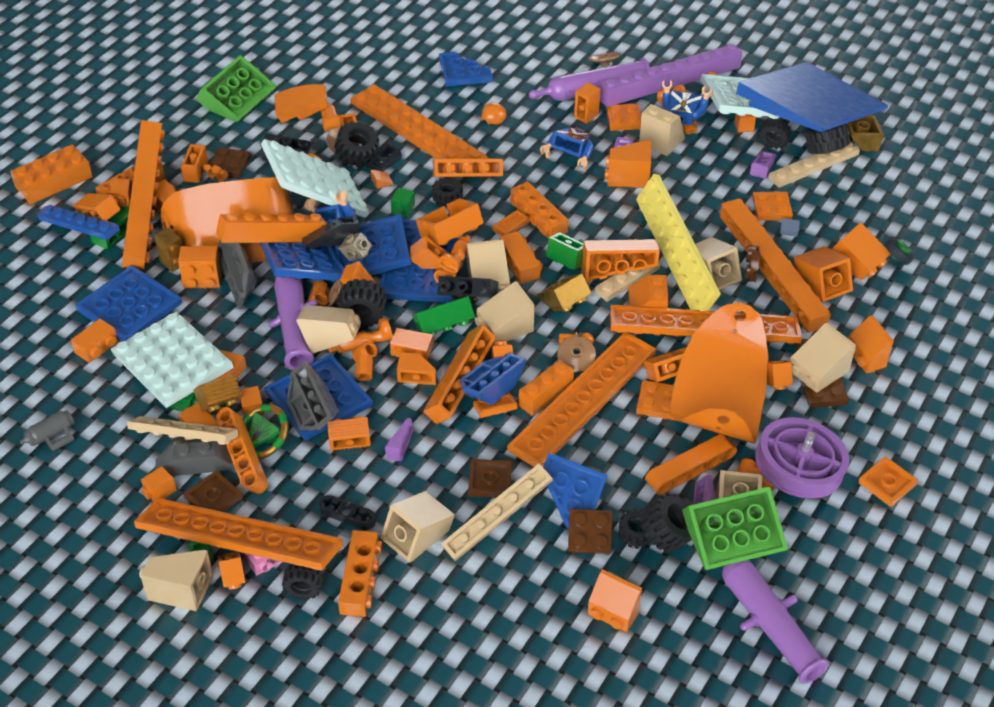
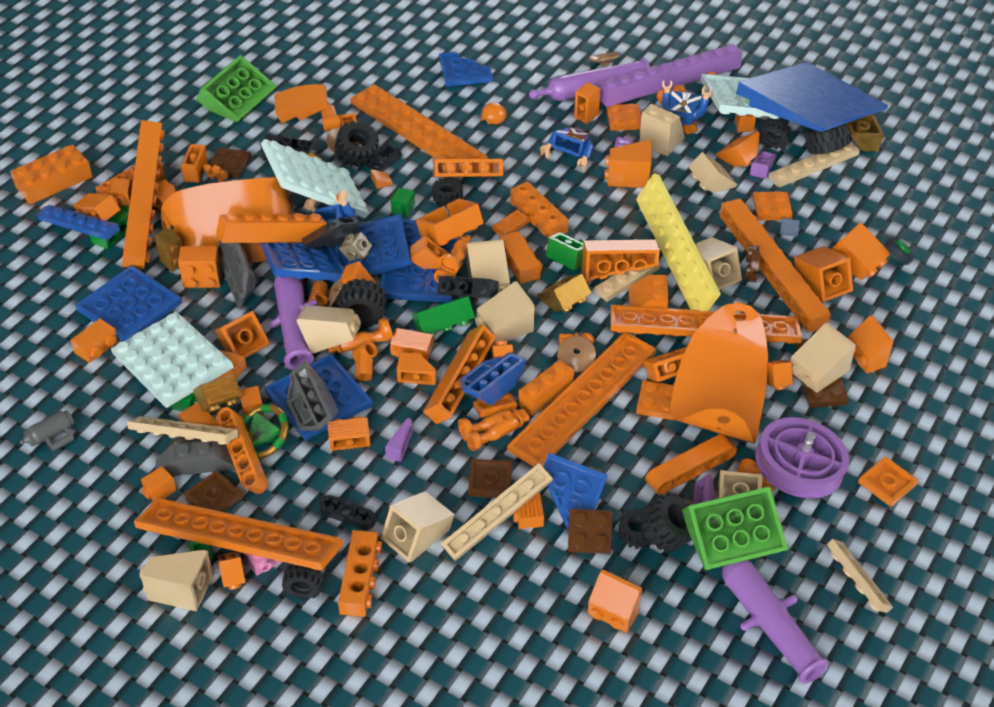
(243, 335): none -> orange slope
(492, 426): none -> orange piece
(530, 514): none -> orange brick
(711, 174): none -> tan slope
(740, 150): none -> orange slope
(863, 582): none -> tan plate

